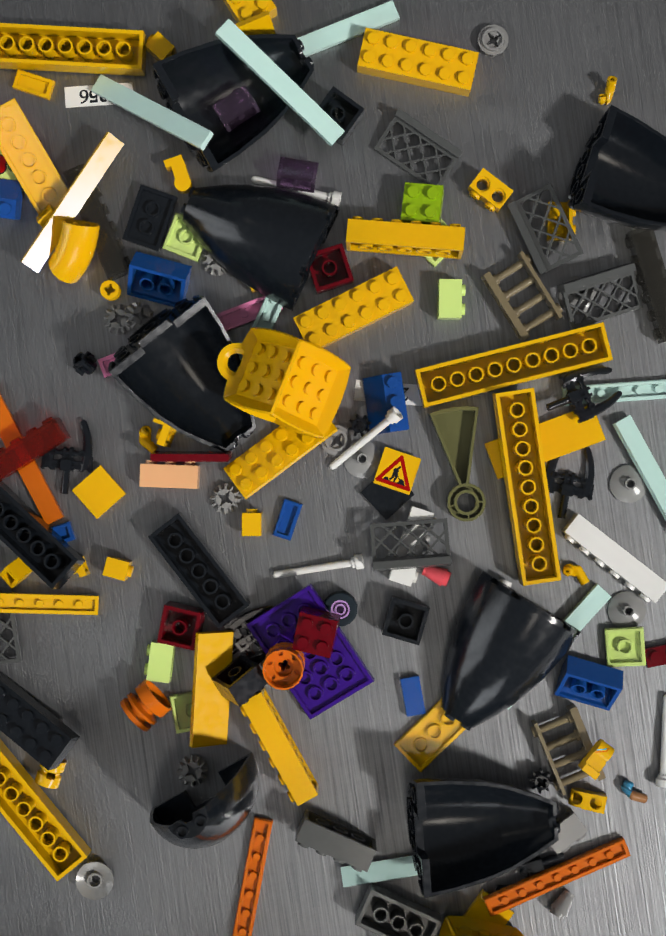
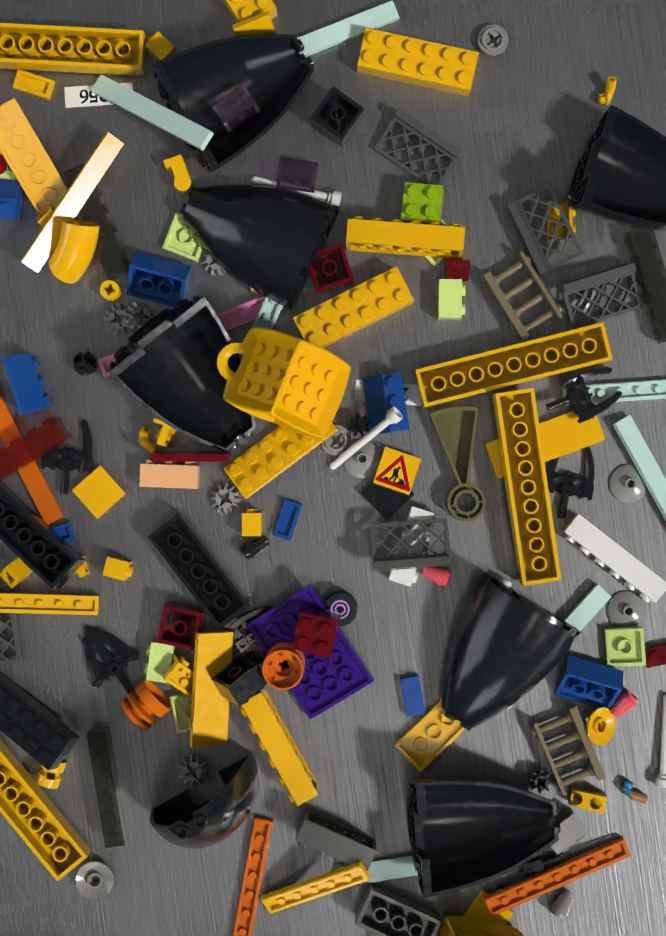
(27, 384): none -> blue slope
(95, 641): none -> black bar
(107, 787): none -> clear smoke brick
(150, 218): black plate -> none
(180, 675): none -> yellow bracket
(254, 547): none -> black cone
(279, 82): light aqua tile -> none
(315, 887): none -> yellow tile
(354, 562): white piece -> none
(405, 620): black brick -> none
(458, 269): none -> dark red panel
(493, 186): yellow brick -> none
(576, 571): yellow arm -> none
(596, 758): yellow leg -> none
(600, 726): none -> yellow dish
(624, 703): none -> coral cone

